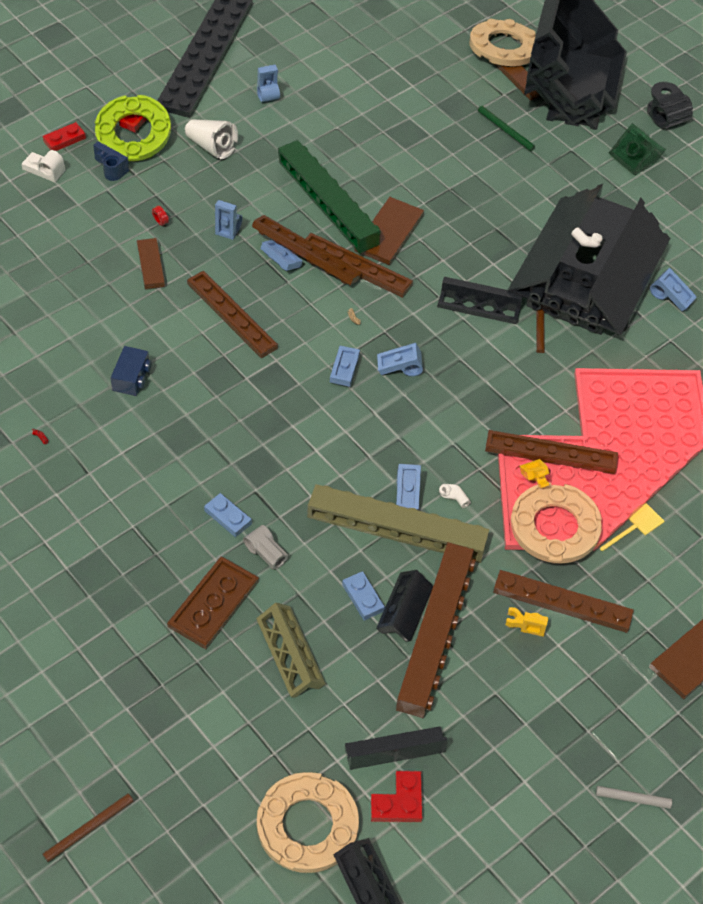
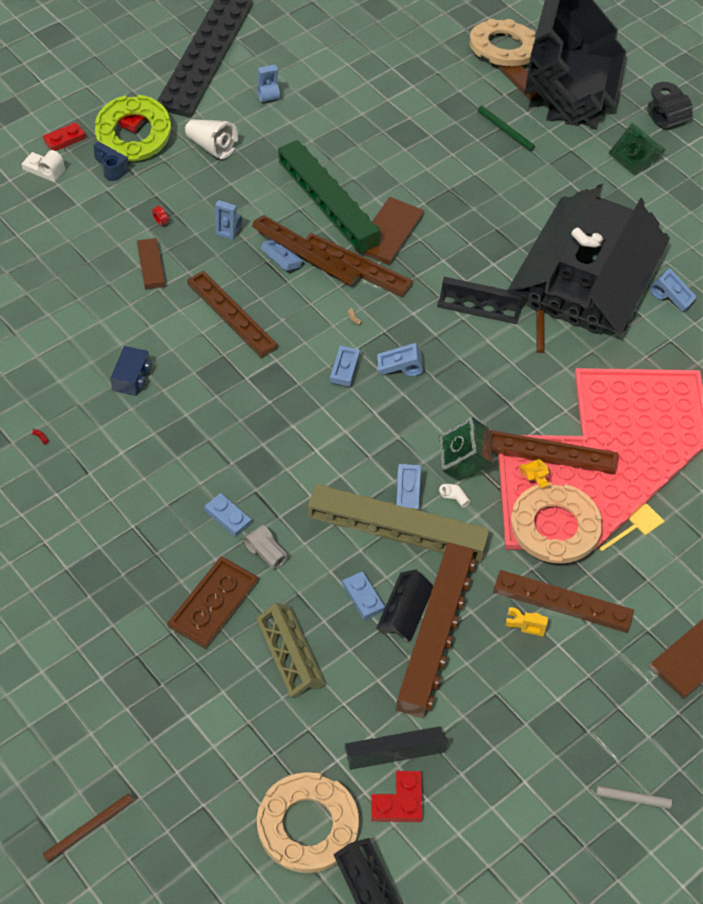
(465, 449): none -> clear green brick

